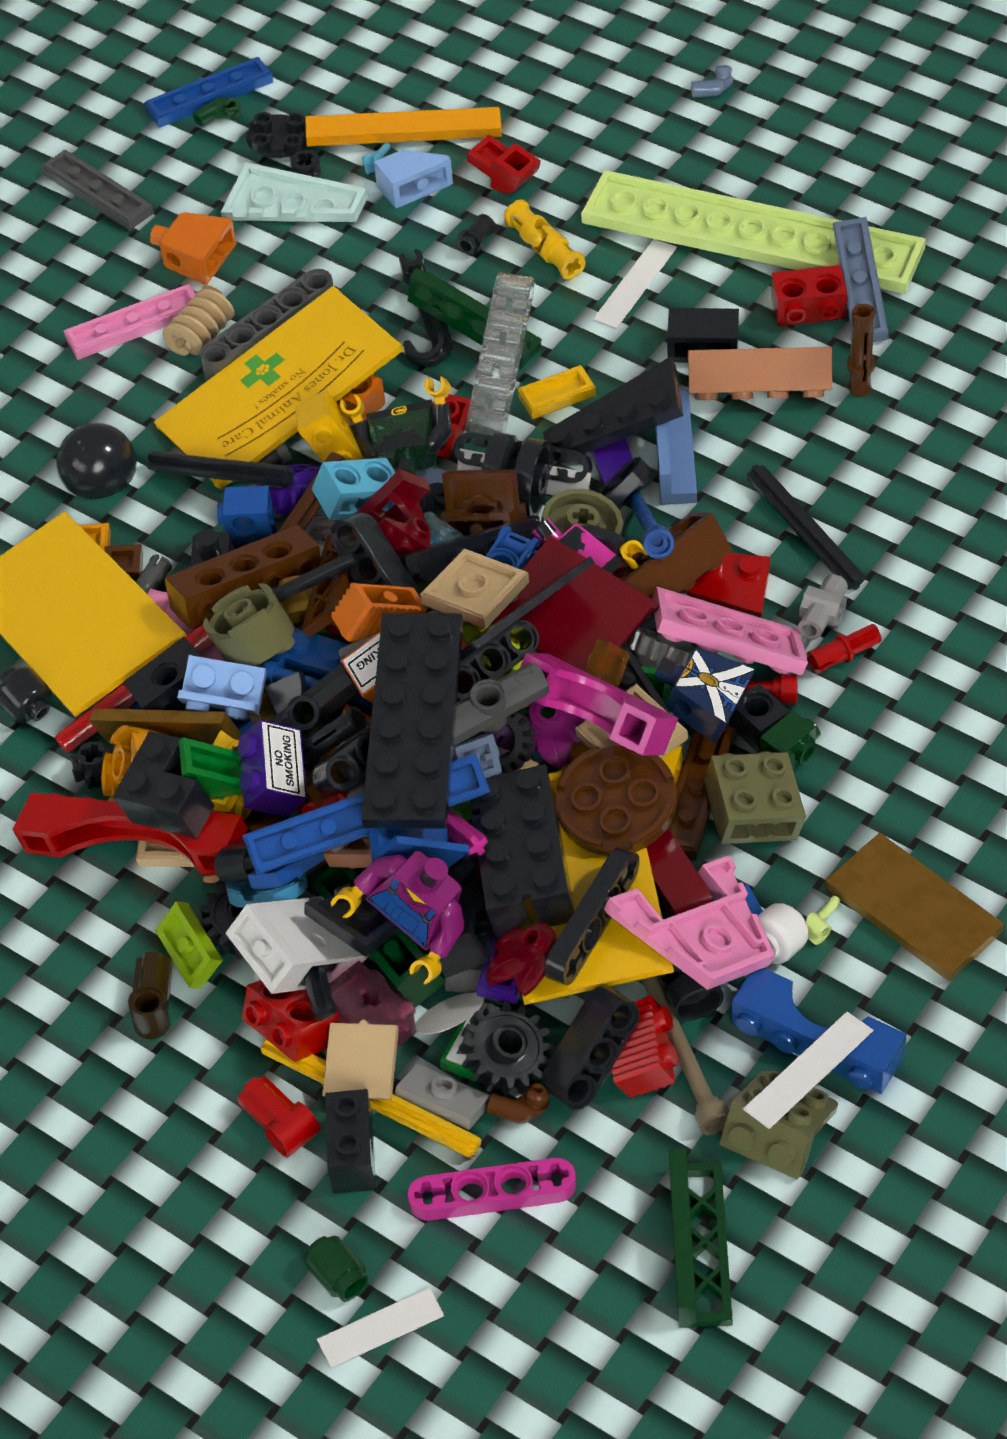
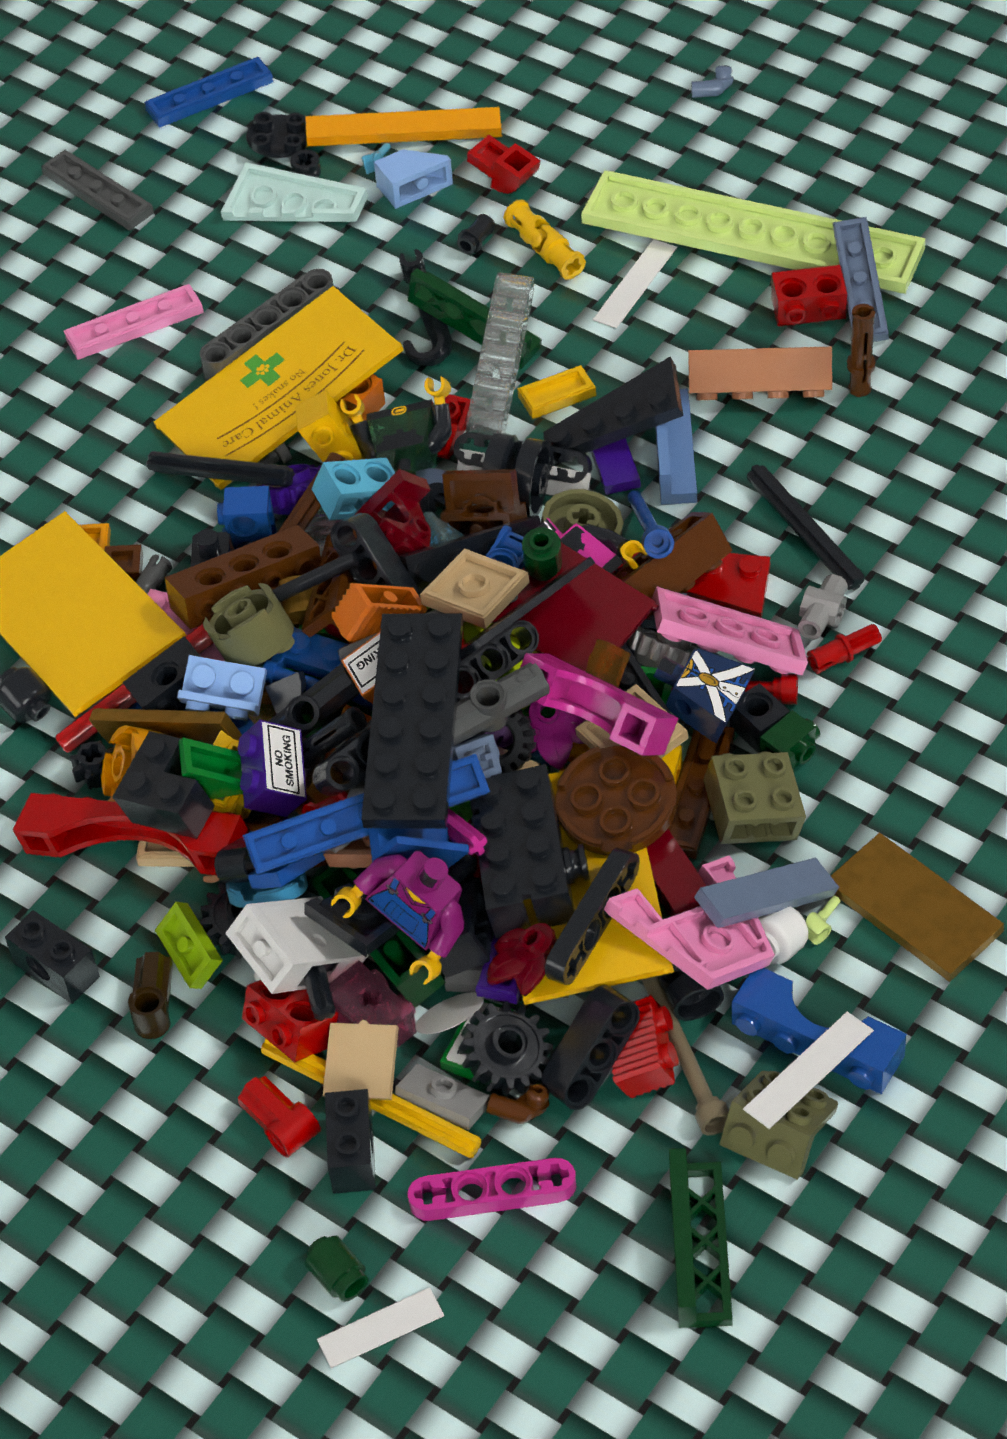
(52, 956): none -> black brick
(96, 461): black piece -> none
(195, 244): orange torso -> none
(198, 321): tan piece -> none
(218, 109): dark green arm -> none
(542, 553): none -> dark green brick
(576, 863): none -> black bush
(629, 478): black plate -> none
(701, 330): black brick -> none
(766, 892): none -> sand blue tile

